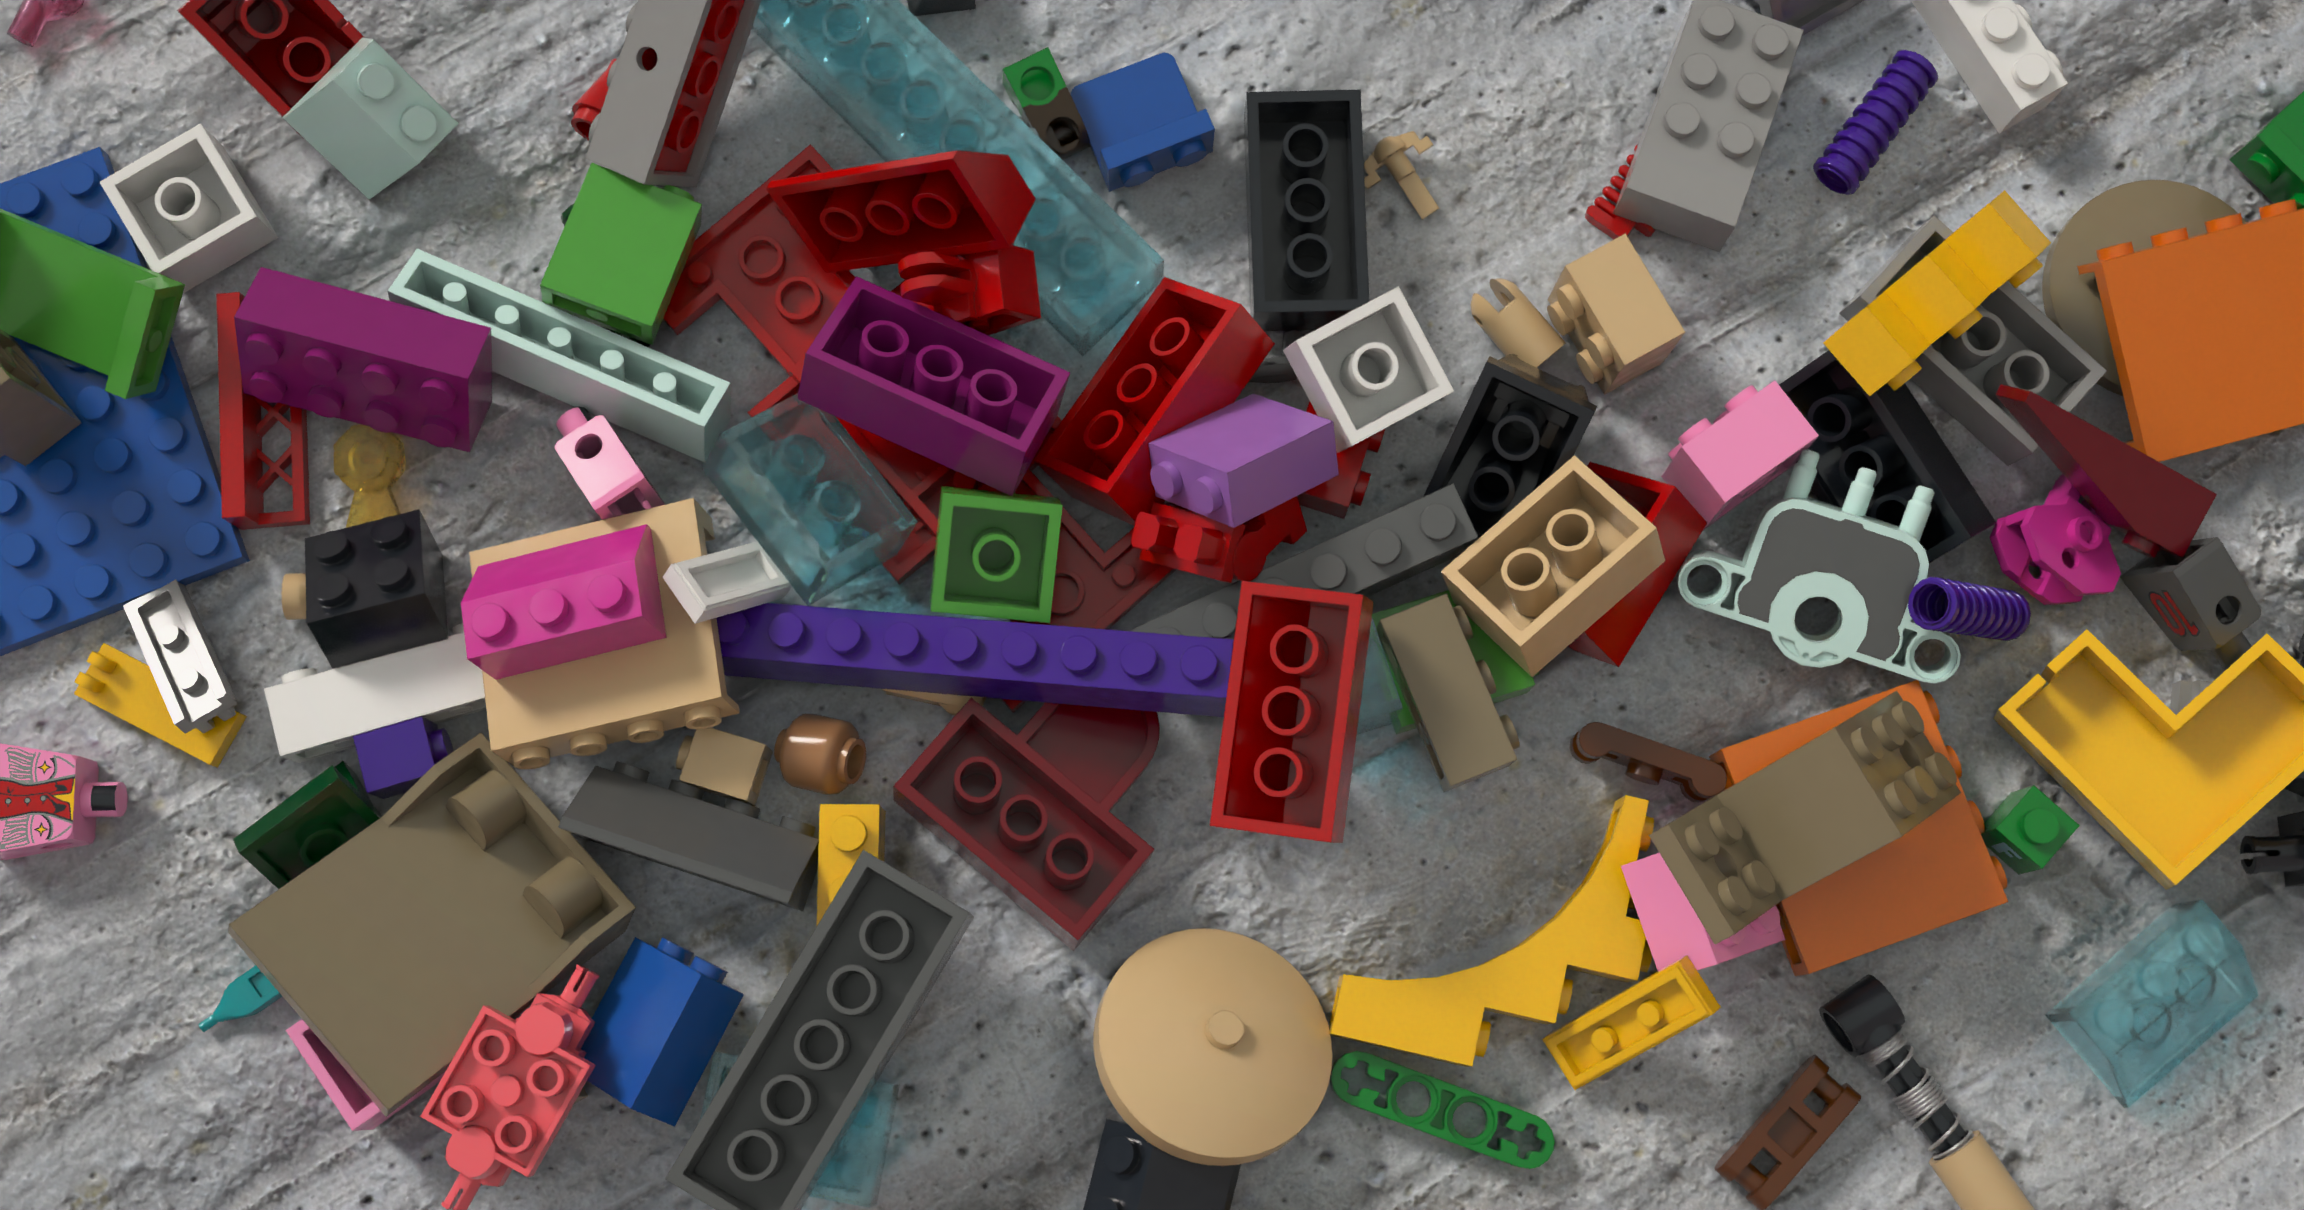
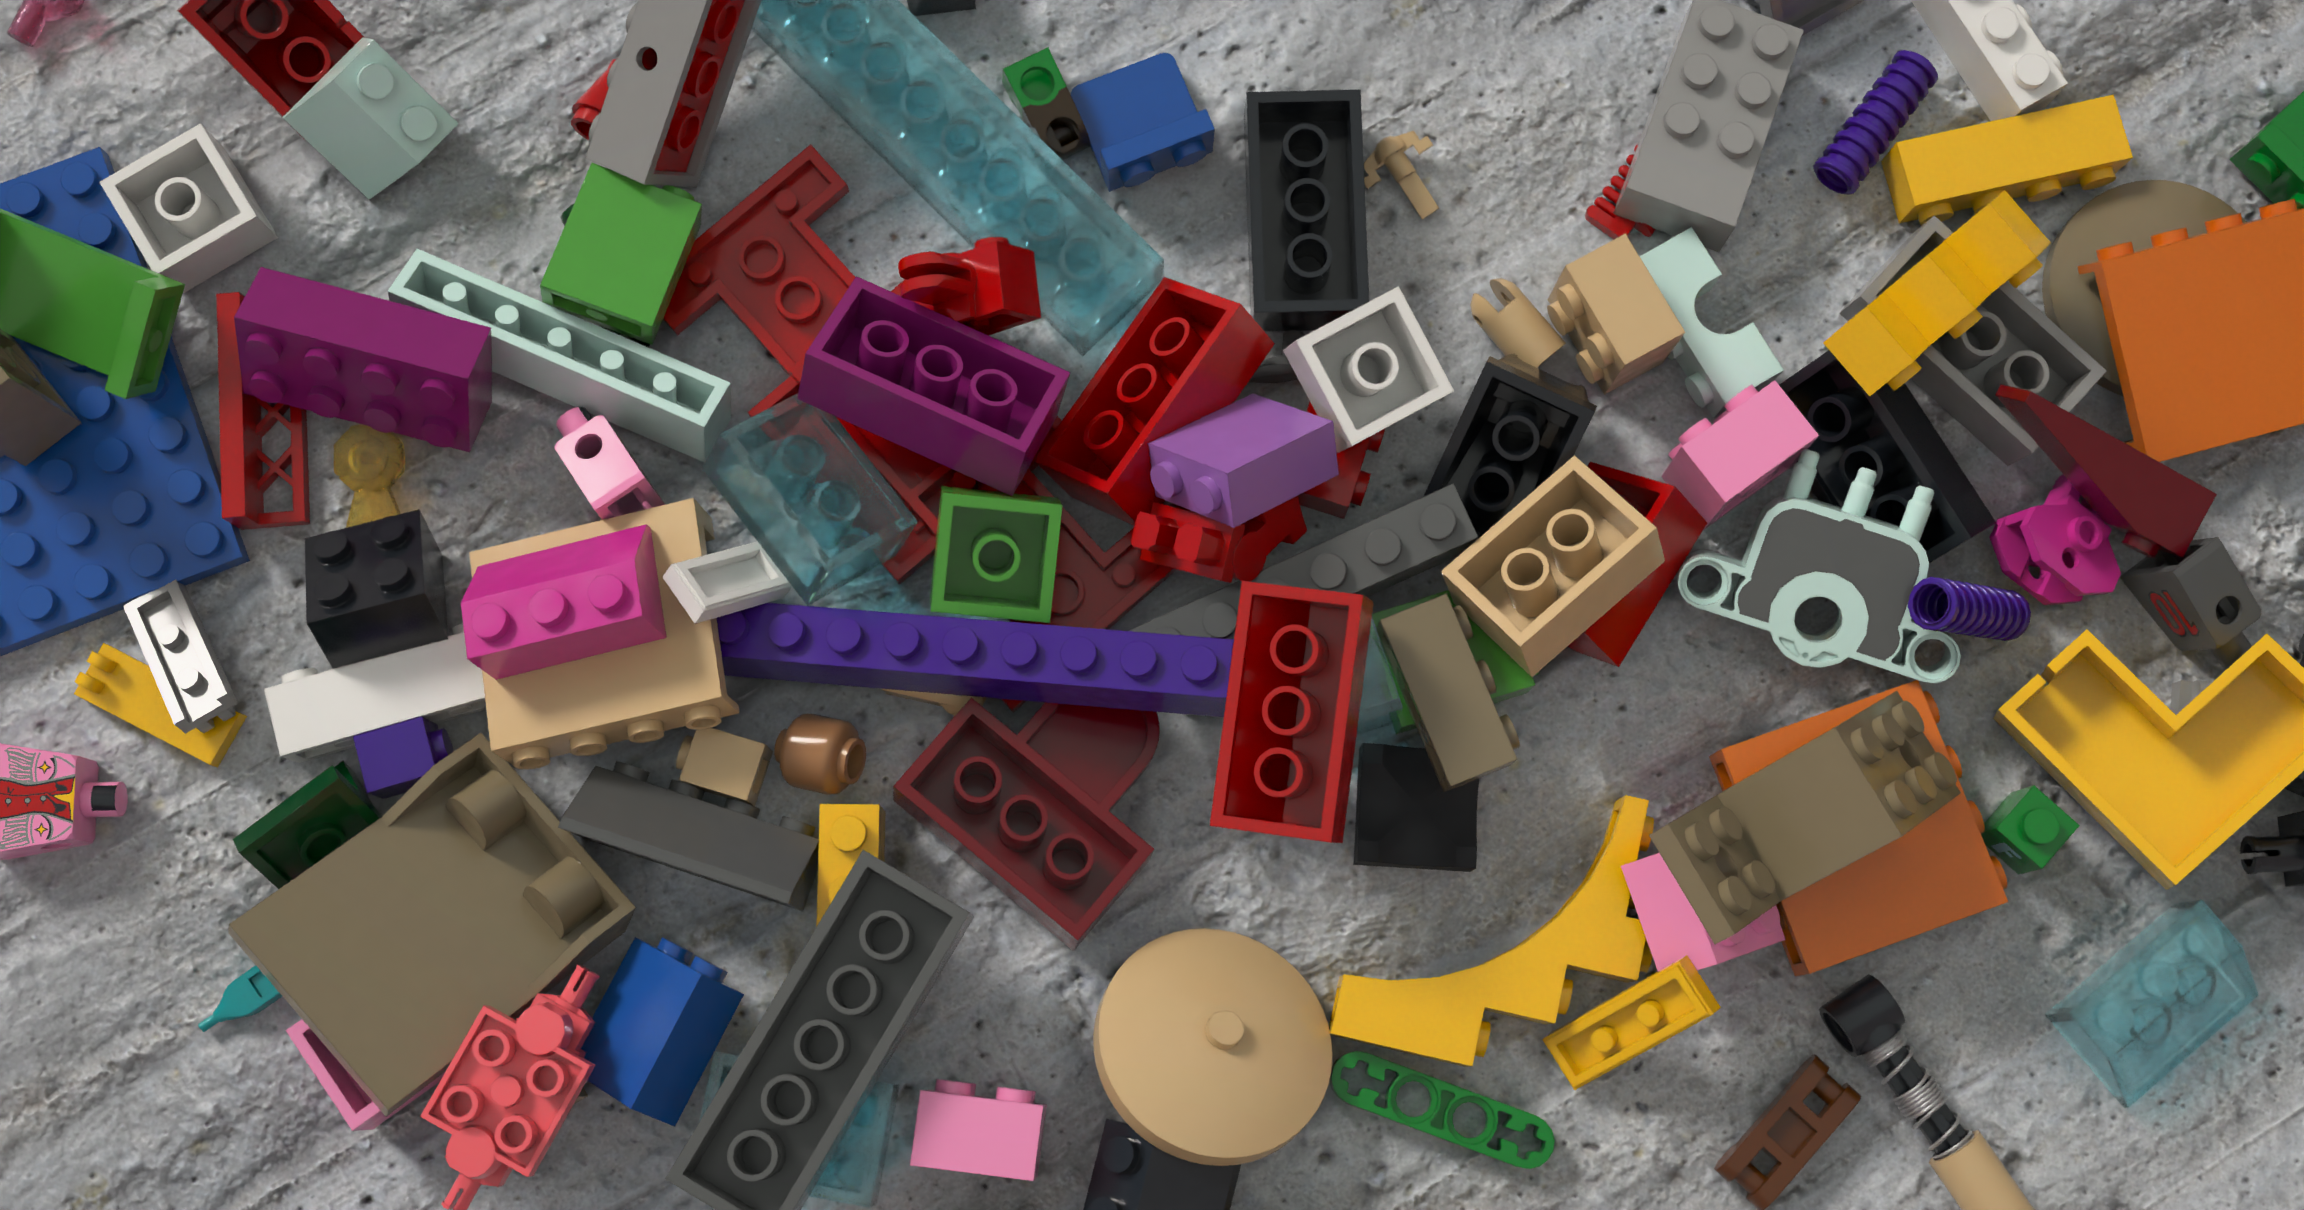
(294, 596): tan hinge -> none
(906, 207): red slope -> none
(979, 1132): none -> bright pink brick
(1408, 817): none -> black brick
(1649, 760): reddish brown plate -> none
(1713, 362): none -> light aqua arch
(2016, 154): none -> yellow brick

